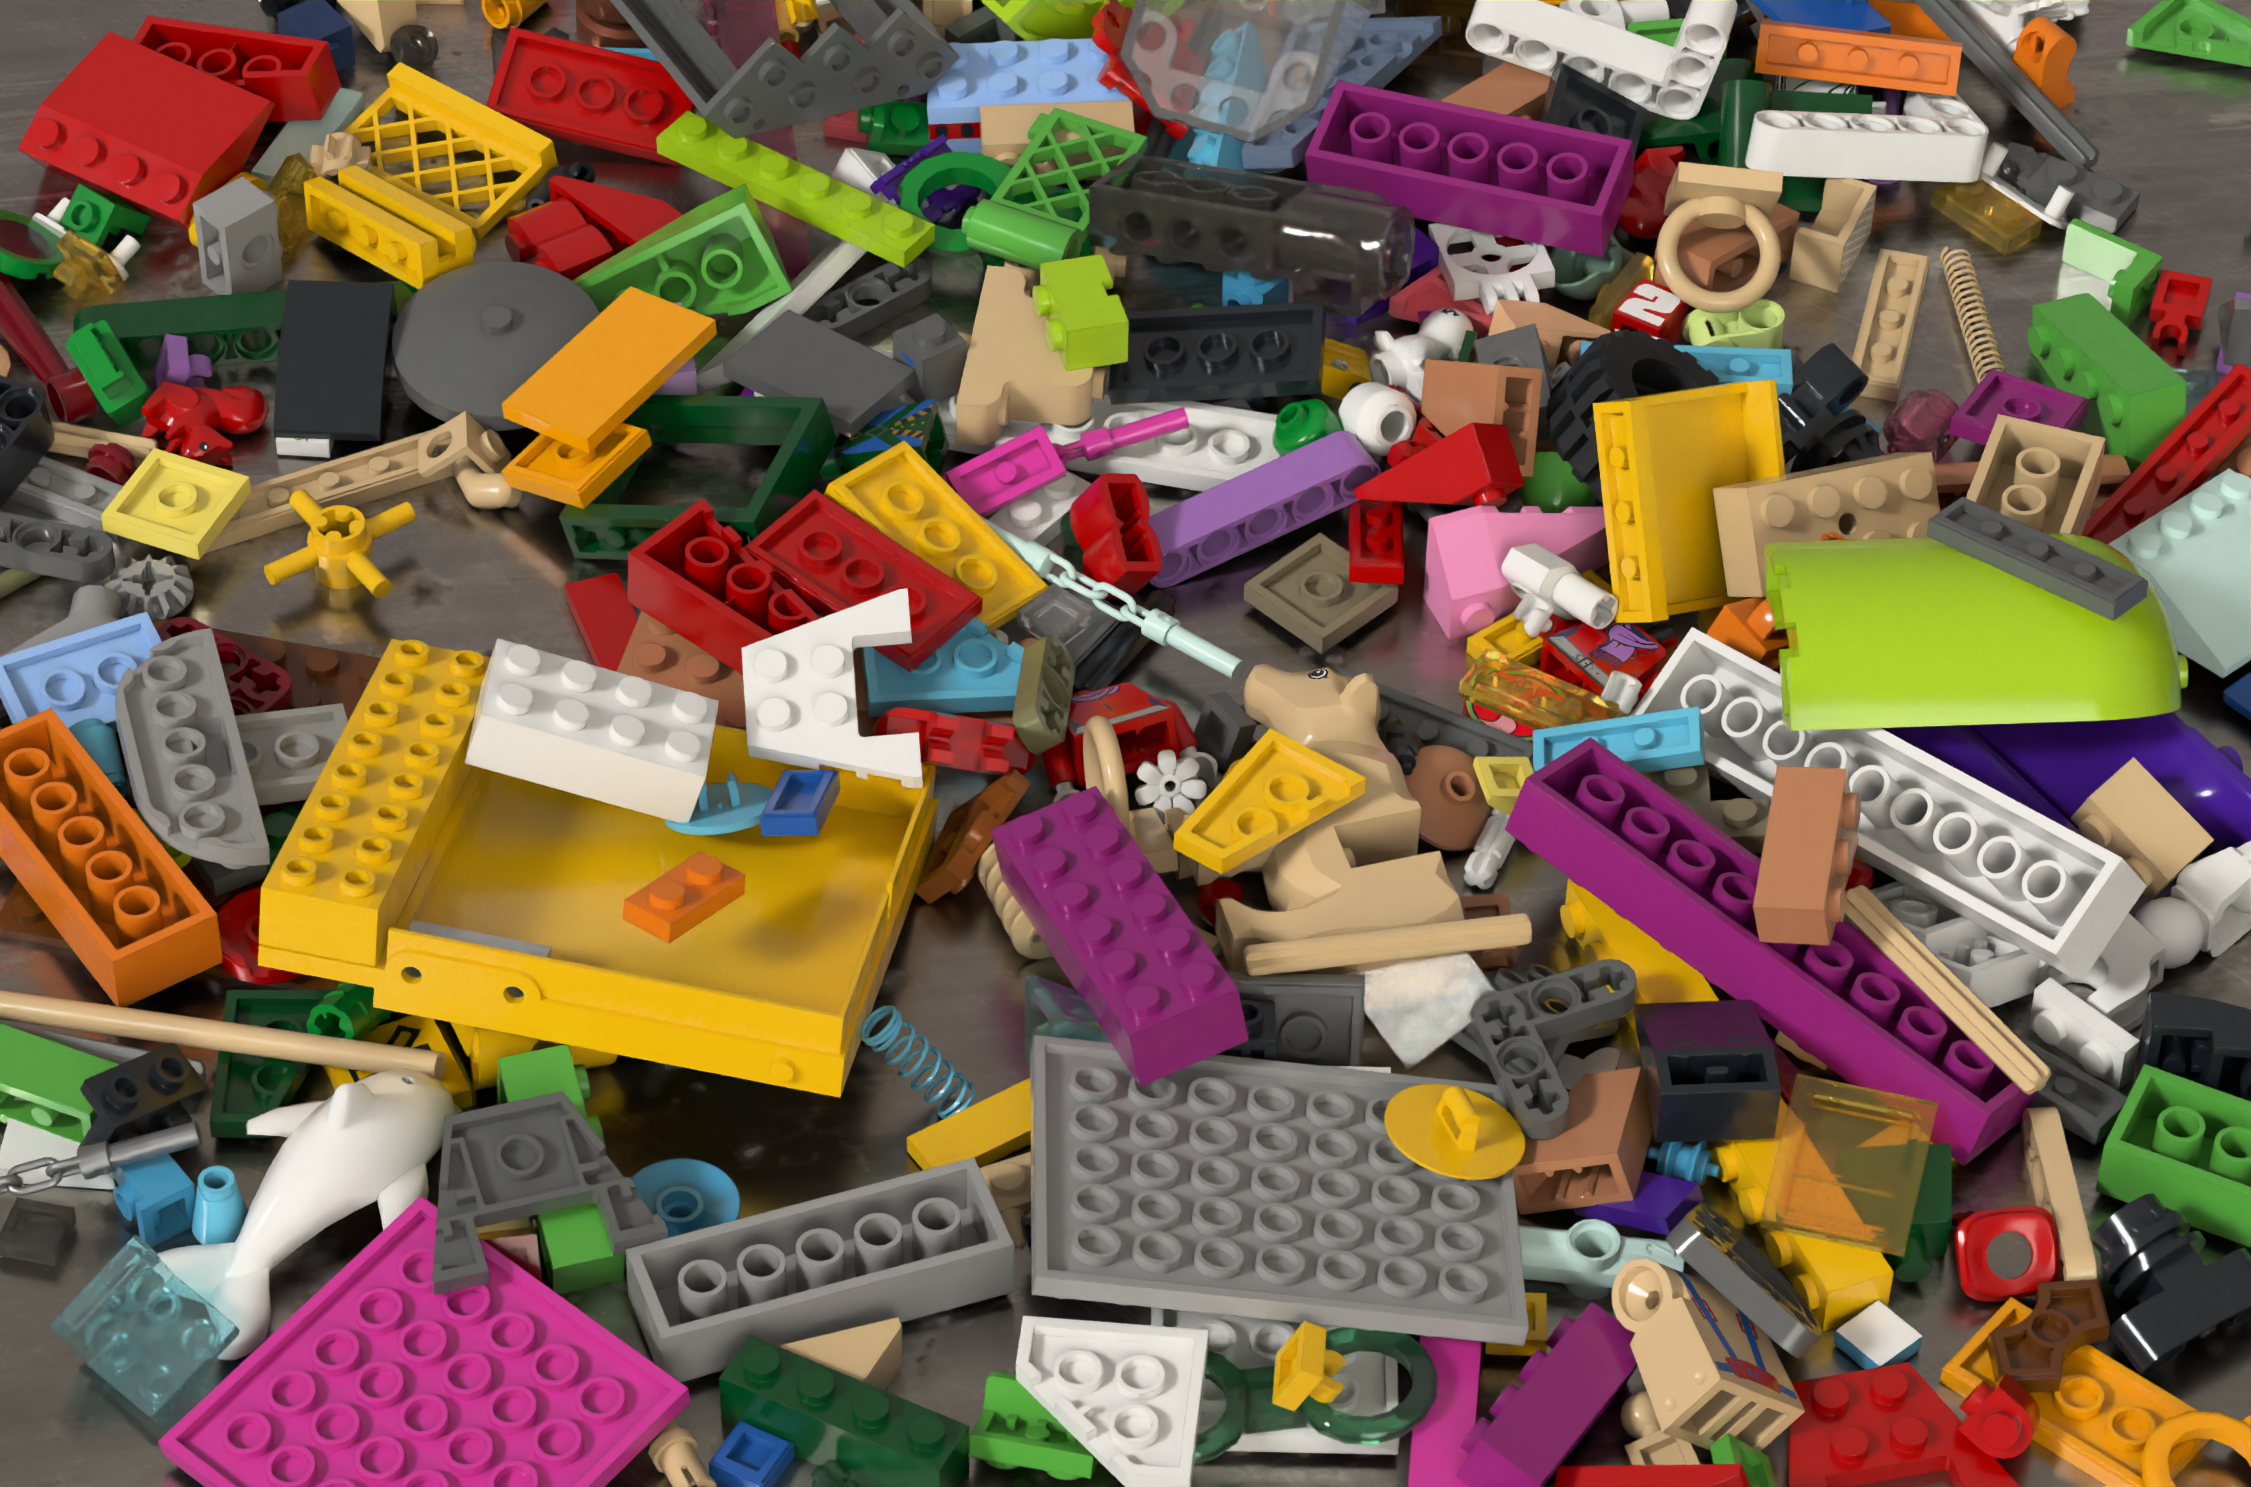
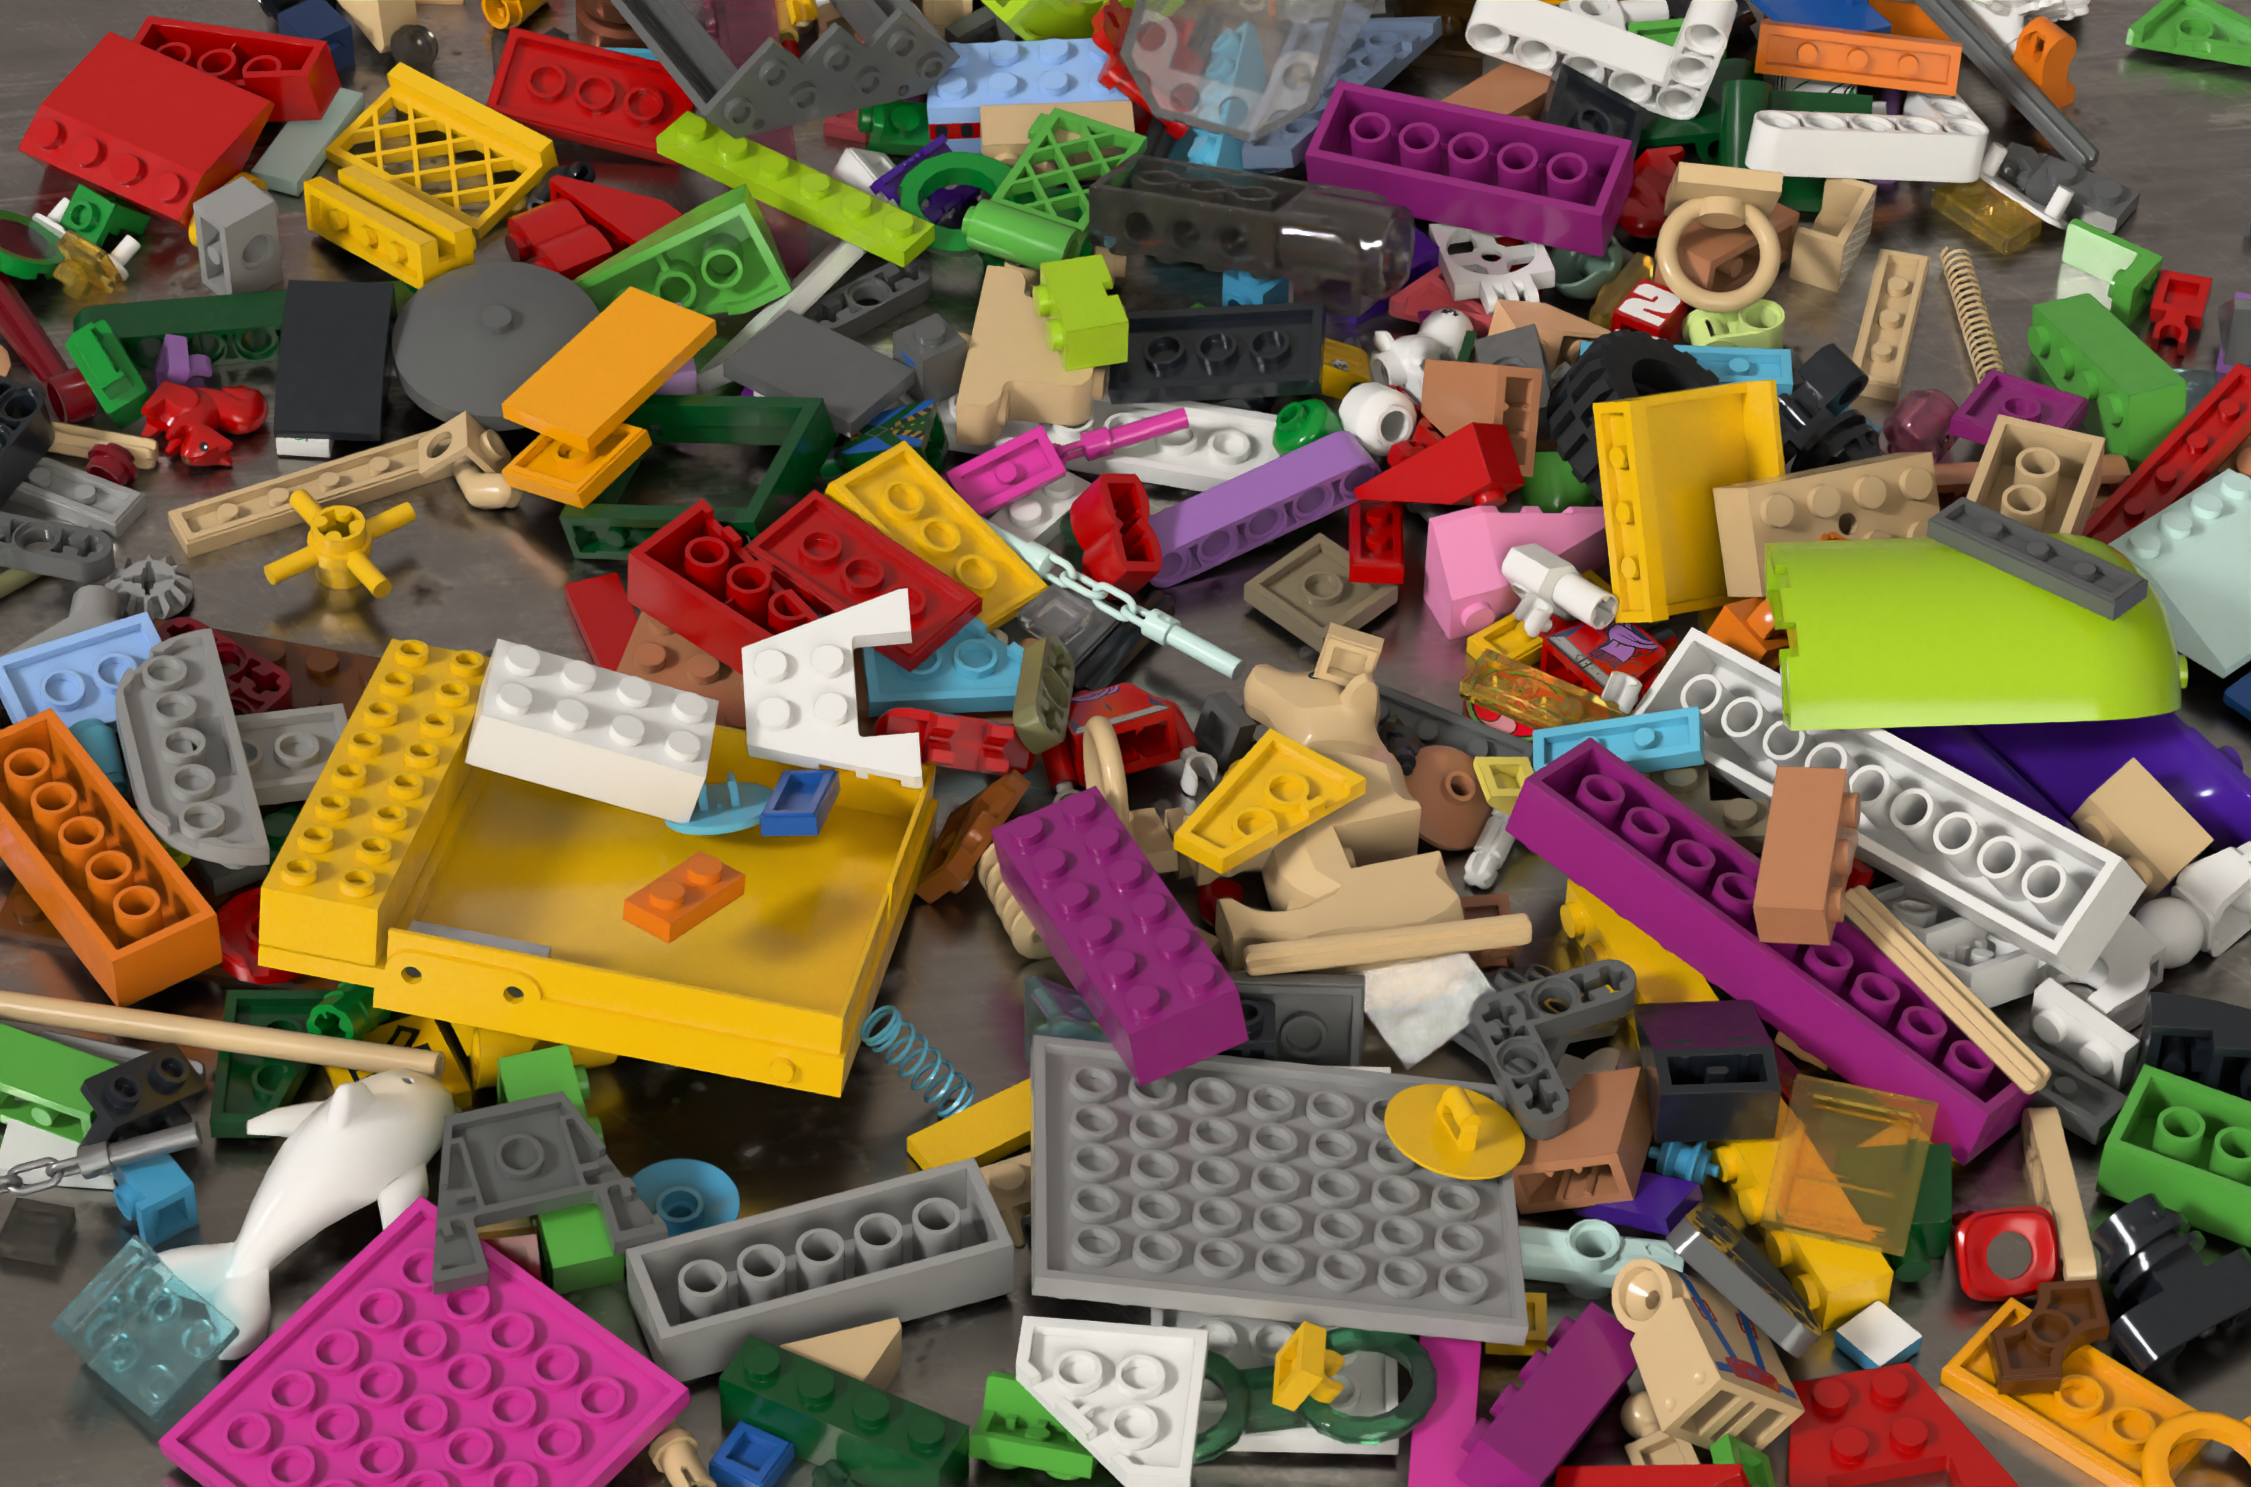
(176, 504): light yellow plate -> none
(218, 1207): medium azure cone -> none
(289, 195): clear yellow plate -> none
(339, 152): tan gear -> none
(1170, 796): white plant -> none
(1347, 654): none -> tan tile
(2000, 1417): red plate -> none

